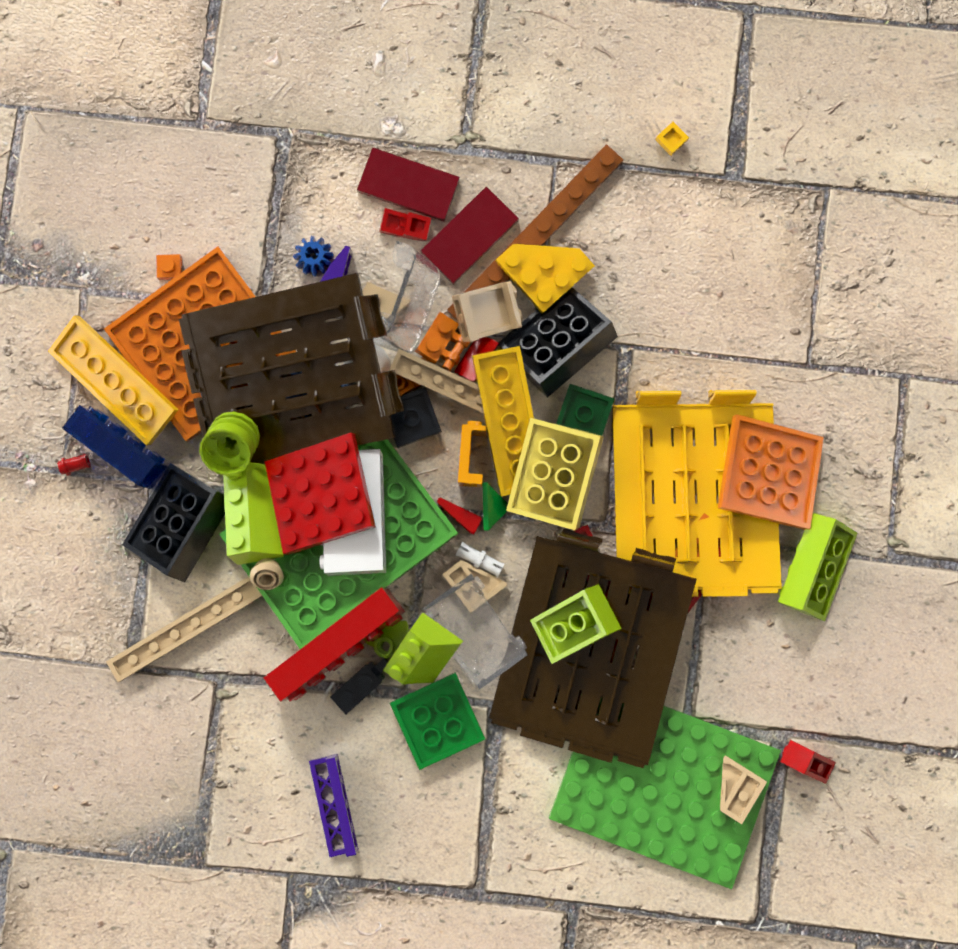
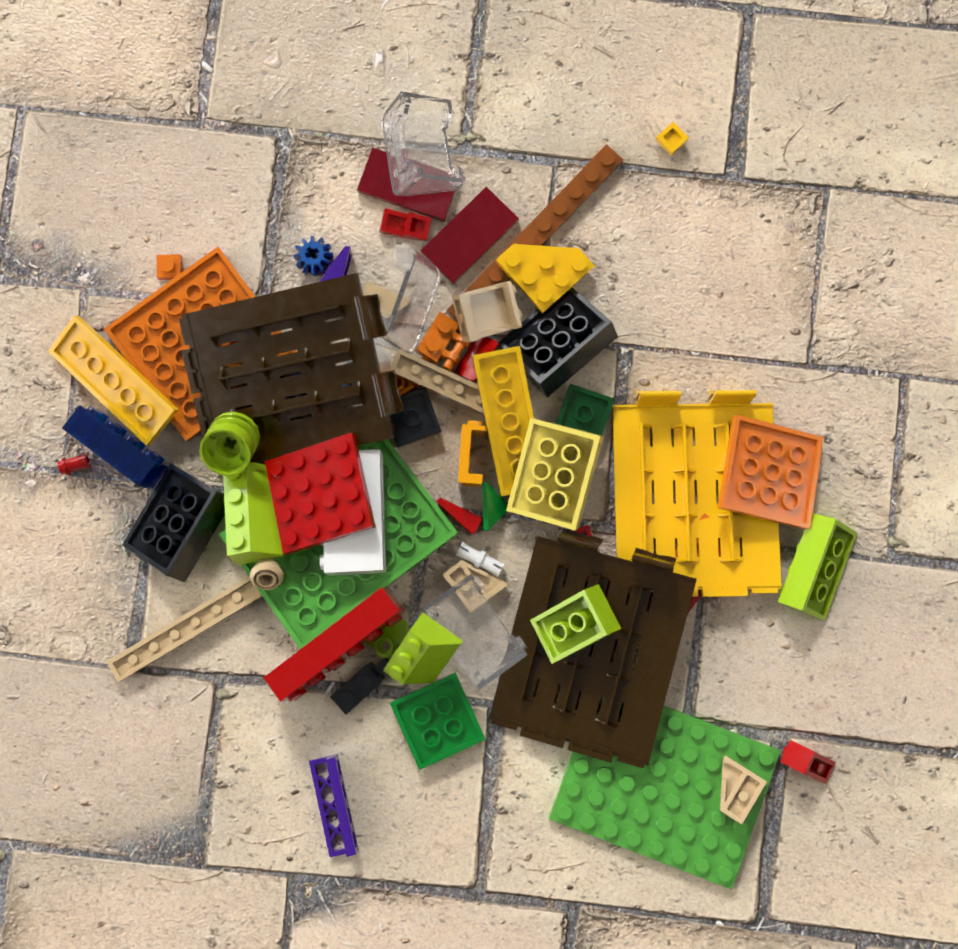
(419, 146): none -> clear windscreen

